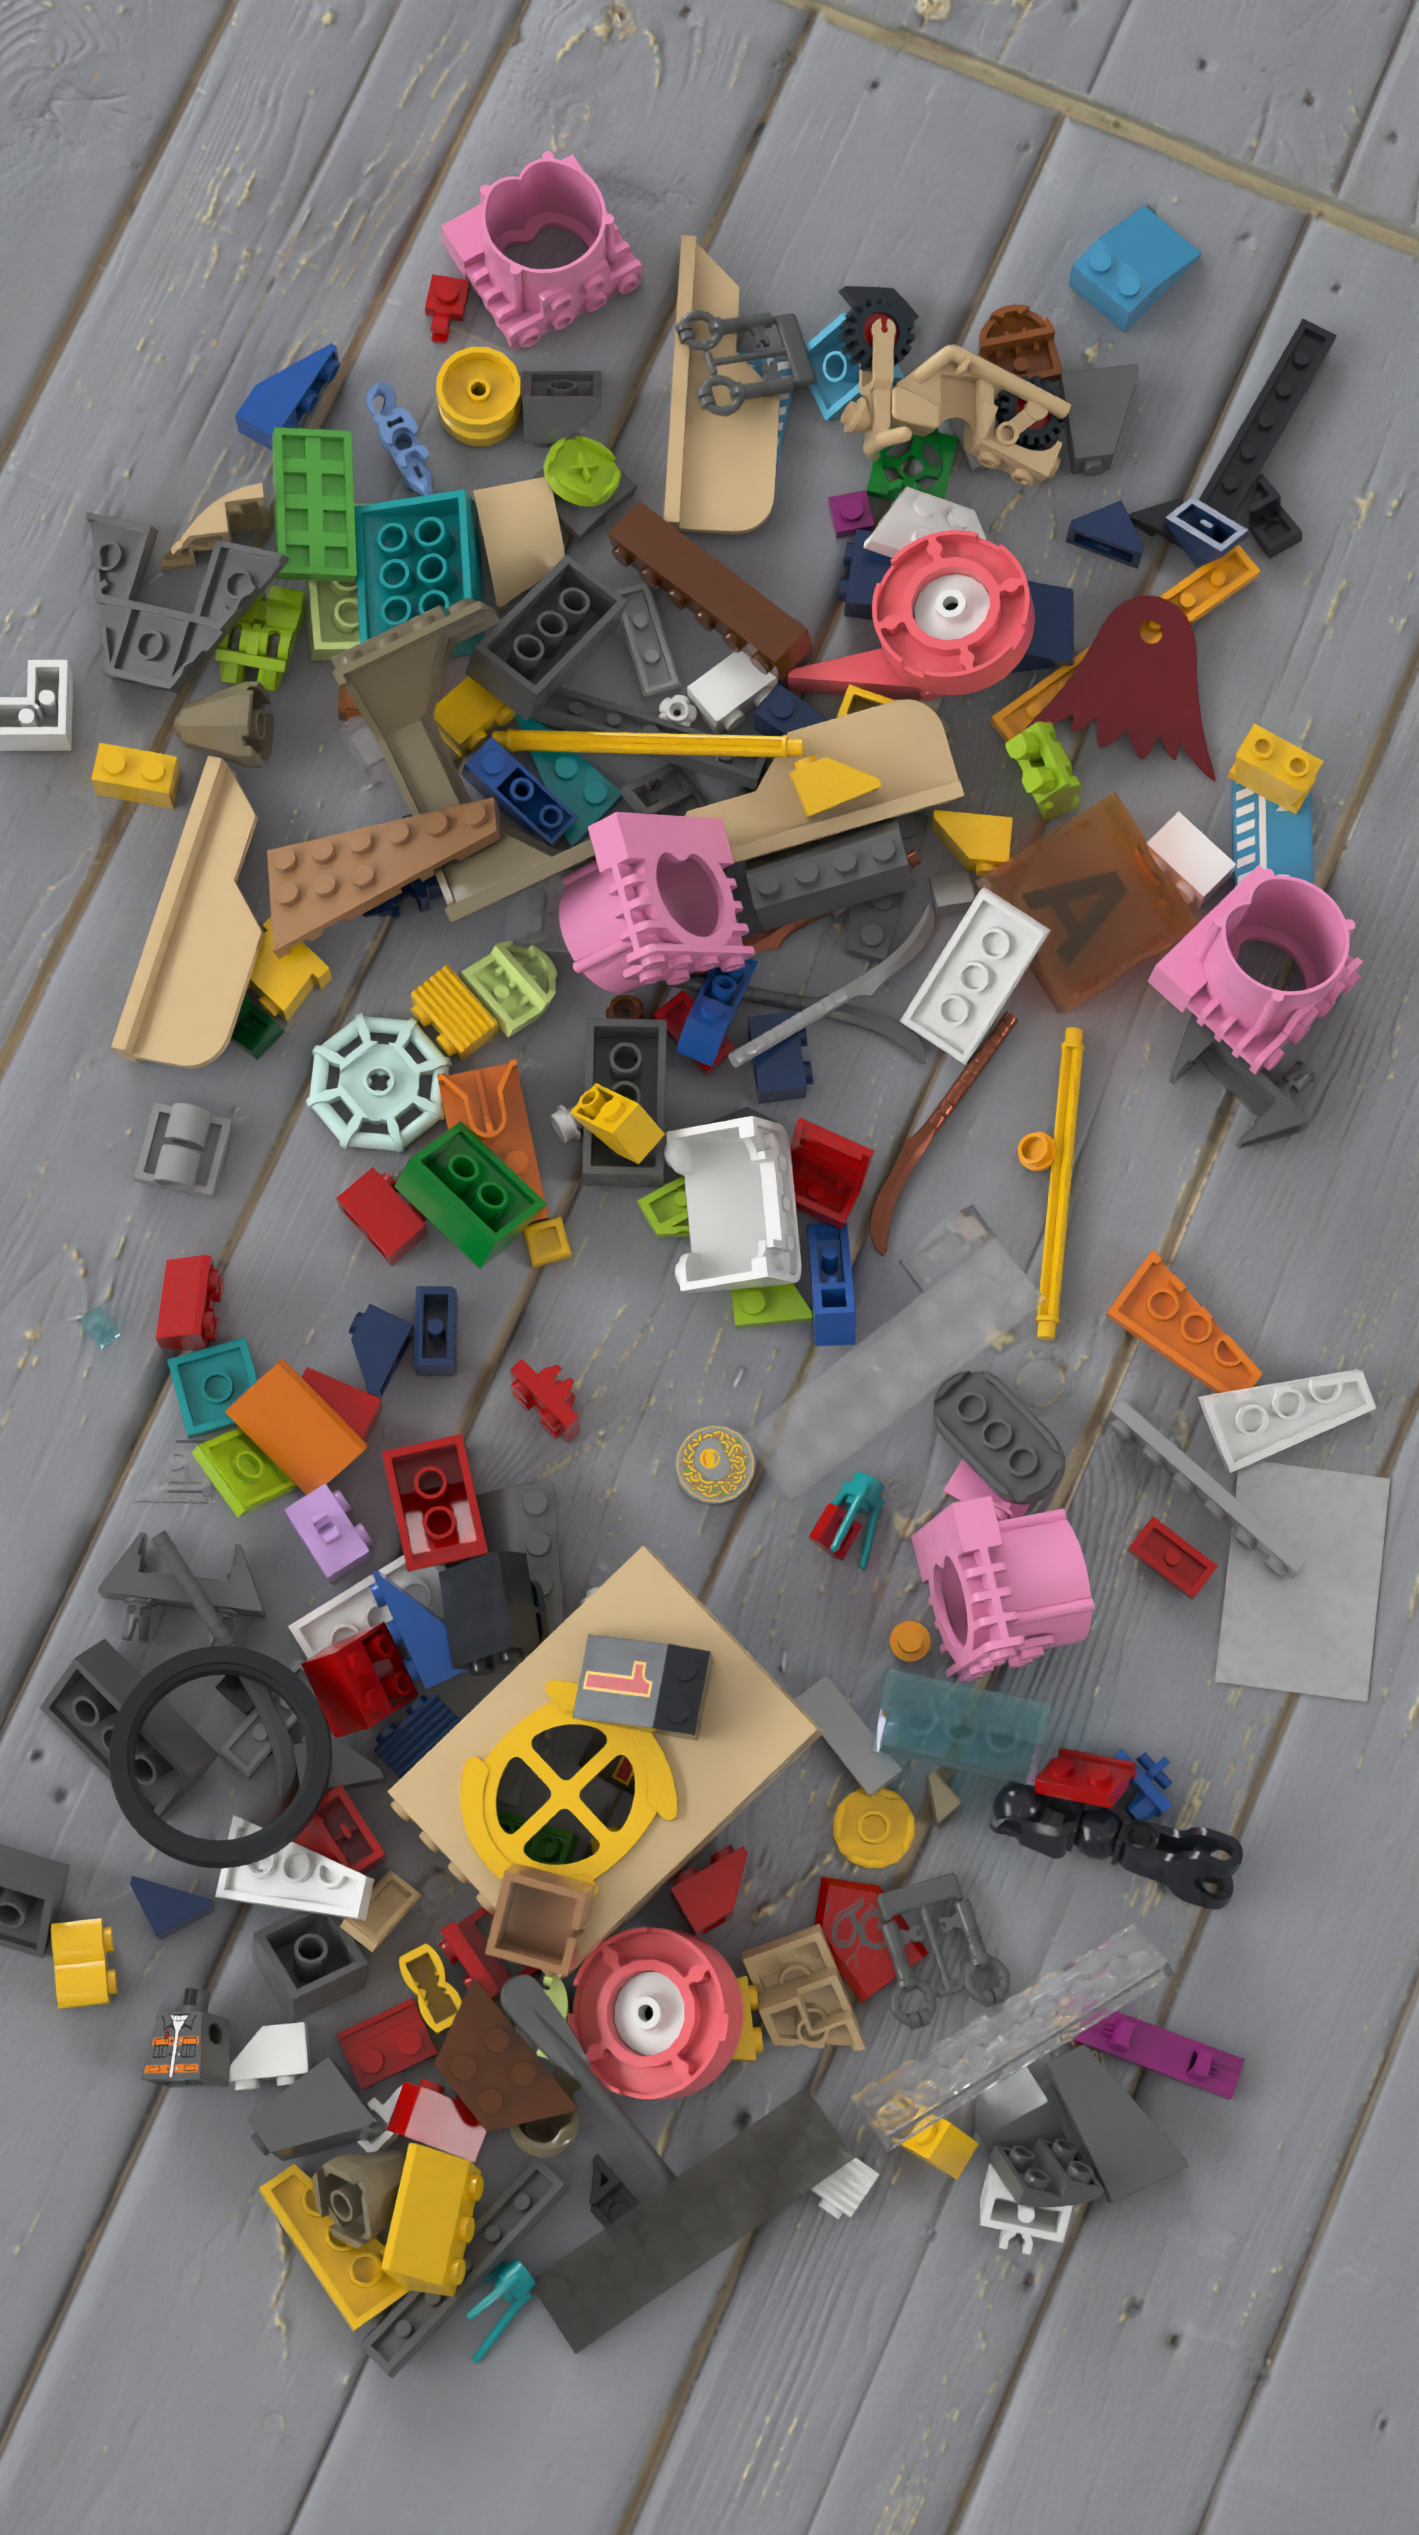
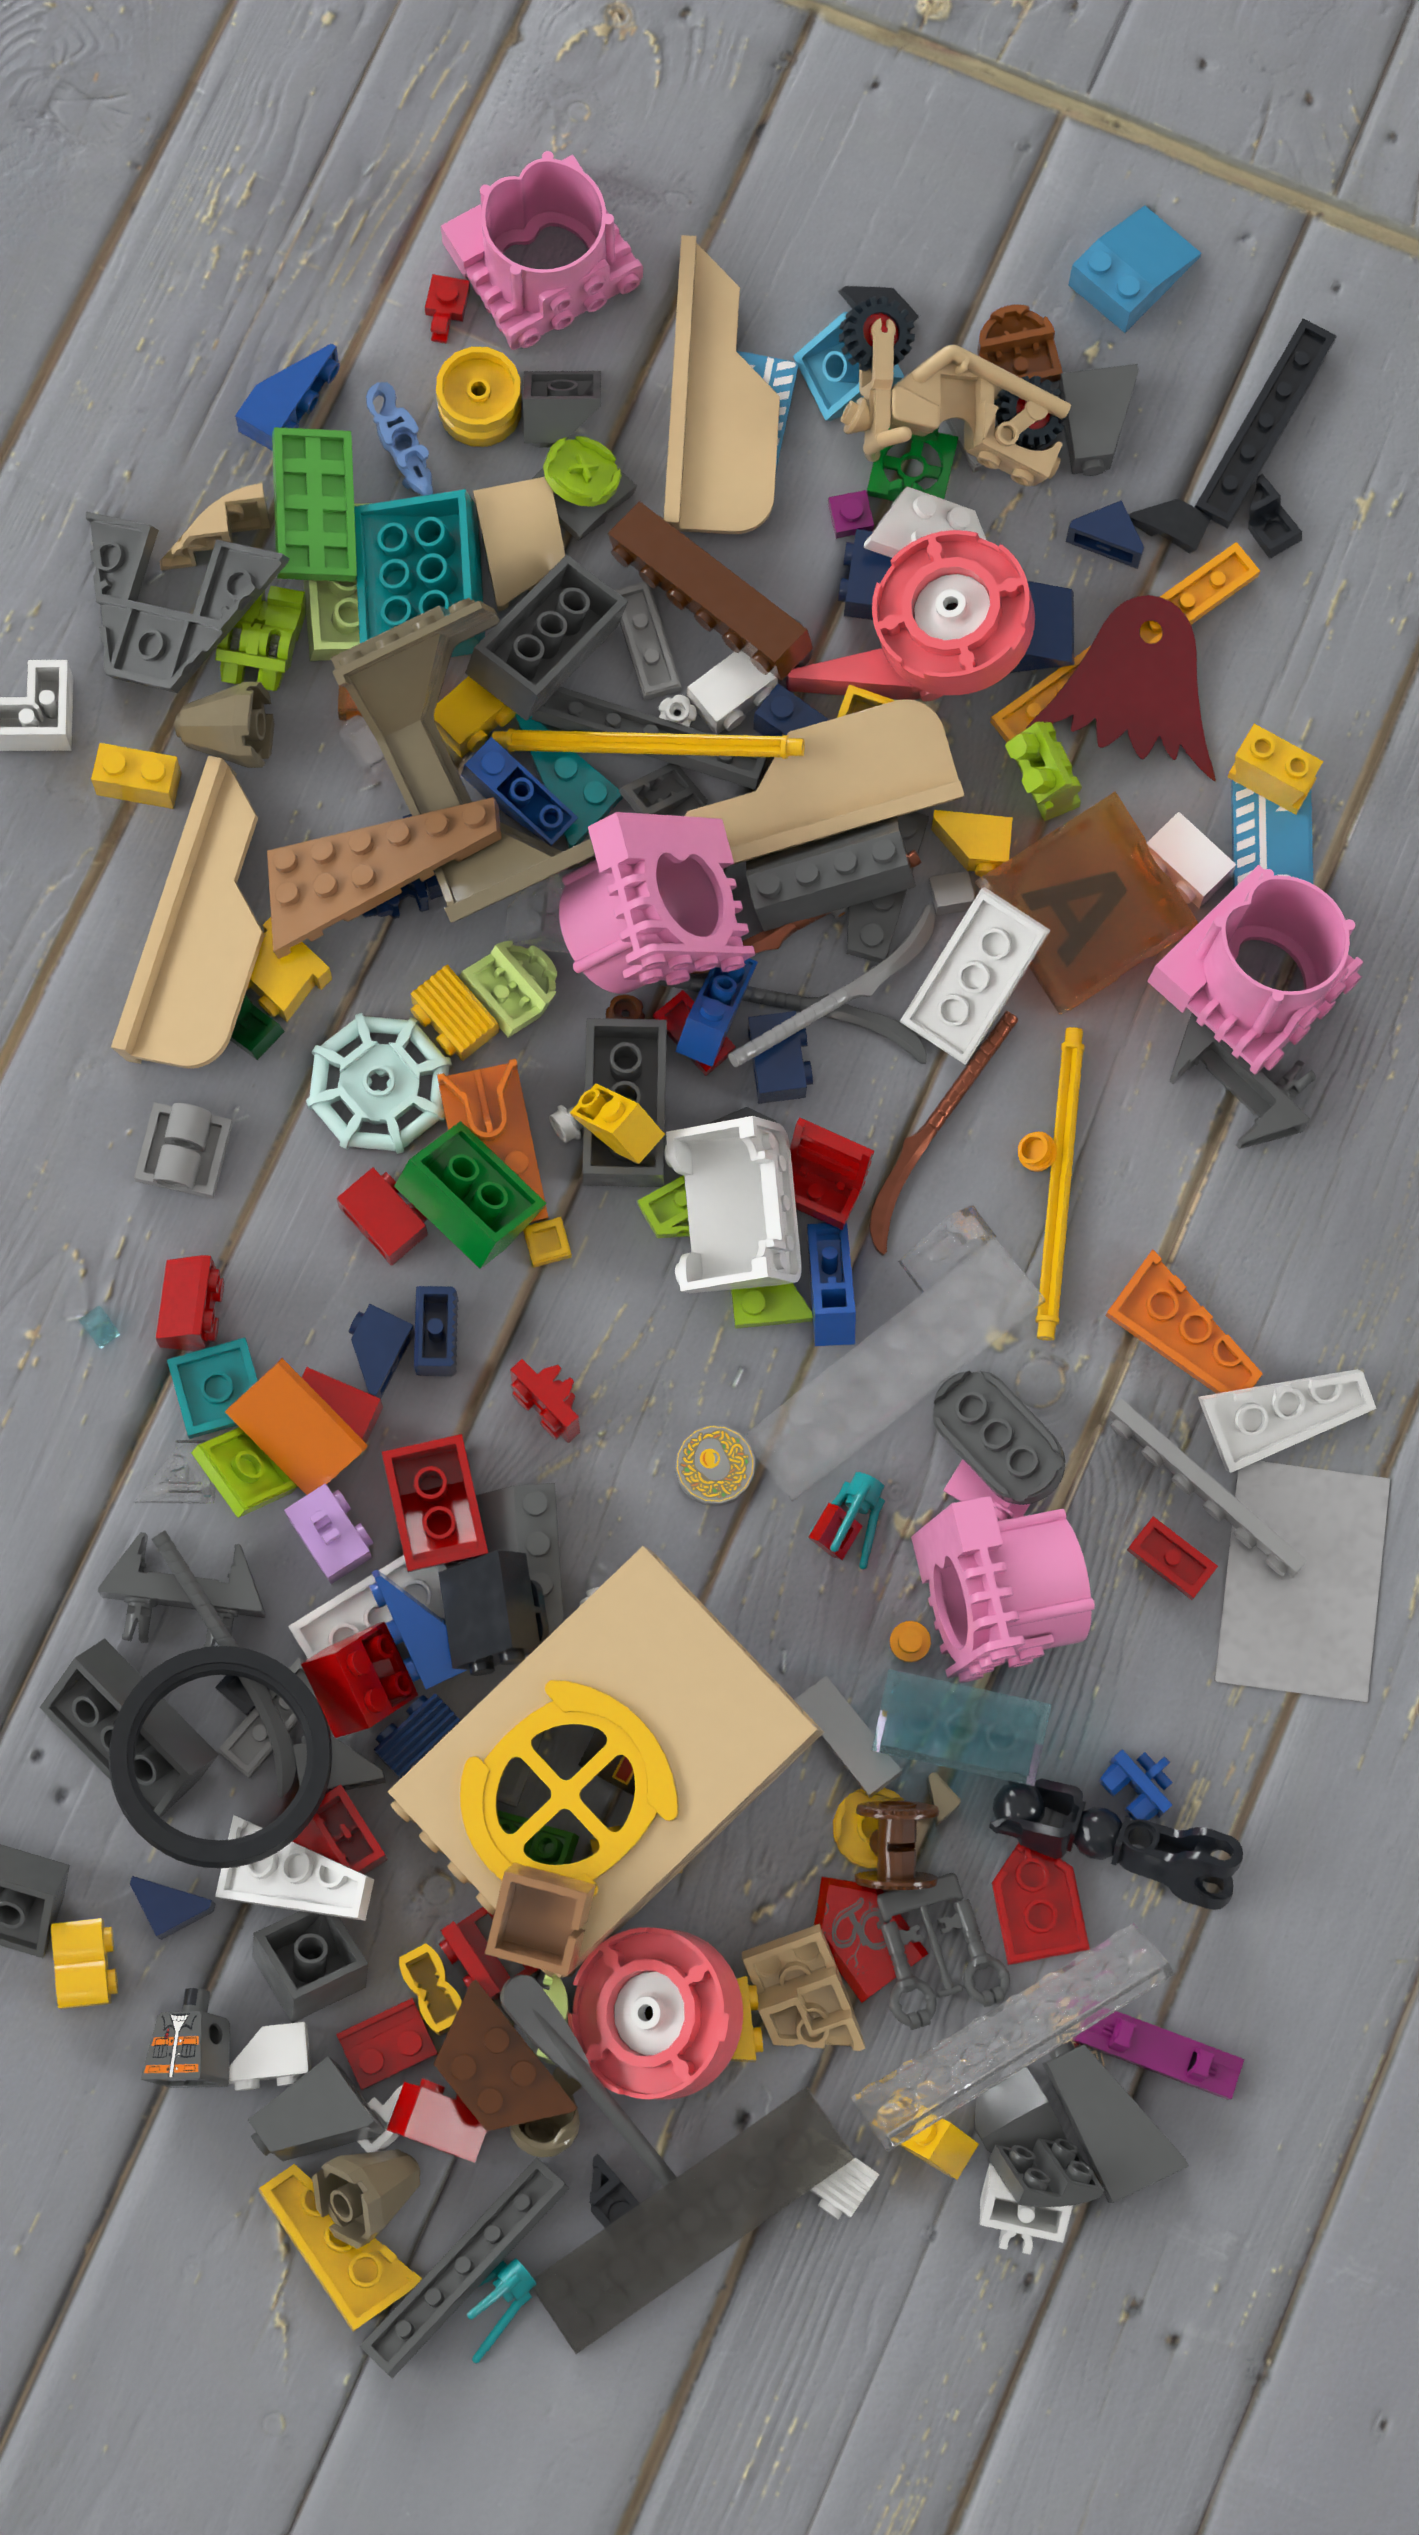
(388, 1906): tan tile -> none
(432, 2221): yellow slope -> none
(643, 1686): slope -> none
(709, 1895): red slope -> none
(793, 348): dark grey piece -> none
(828, 784): yellow slope -> none
(895, 1845): none -> reddish brown hose
(1038, 1907): none -> red tile
(1085, 1778): red plate -> none
(1204, 531): dark blue slope -> none

